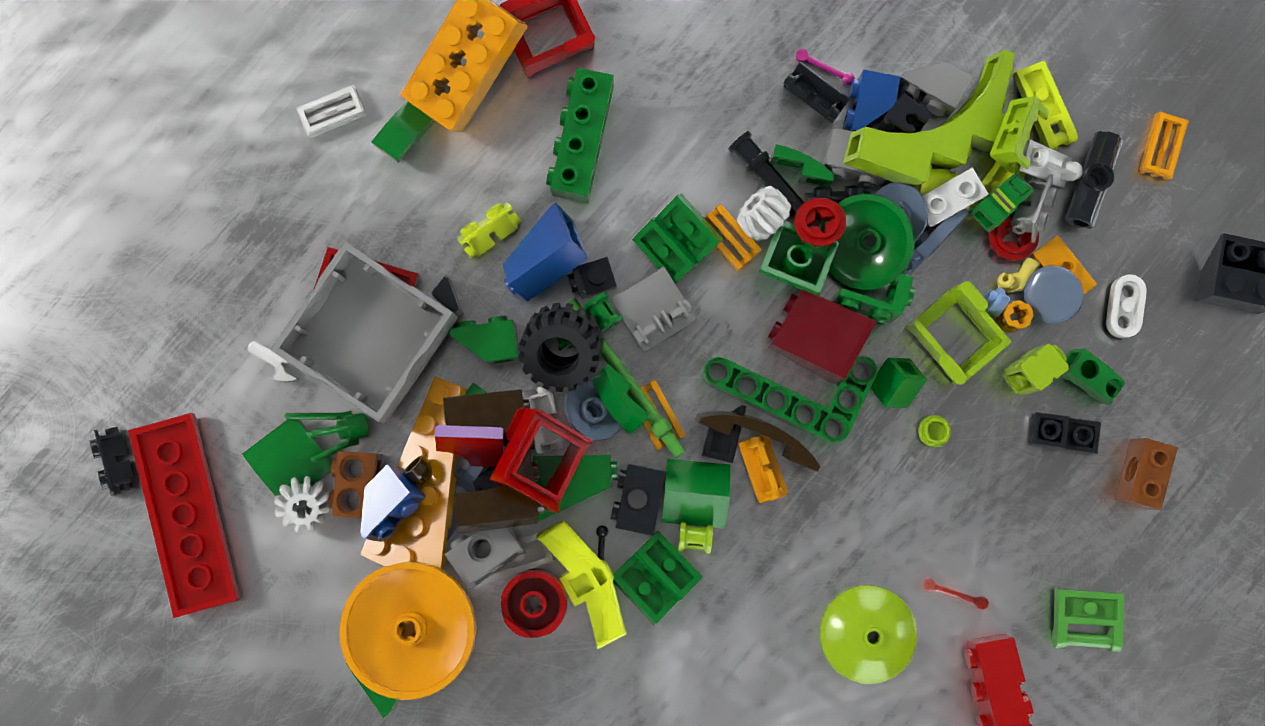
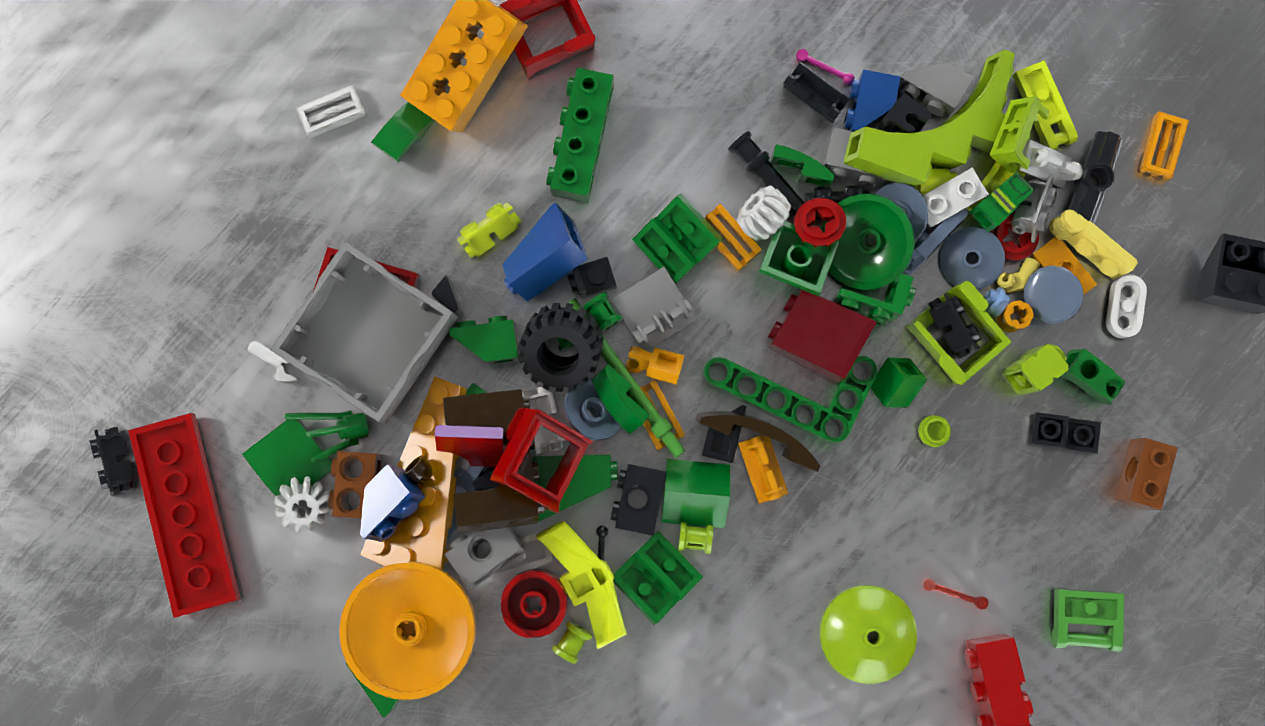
(571, 642): none -> lime bush
(659, 365): none -> light orange plate
(951, 313): none -> black hinge
(975, 240): none -> sand blue dish
(1093, 244): none -> light yellow hinge

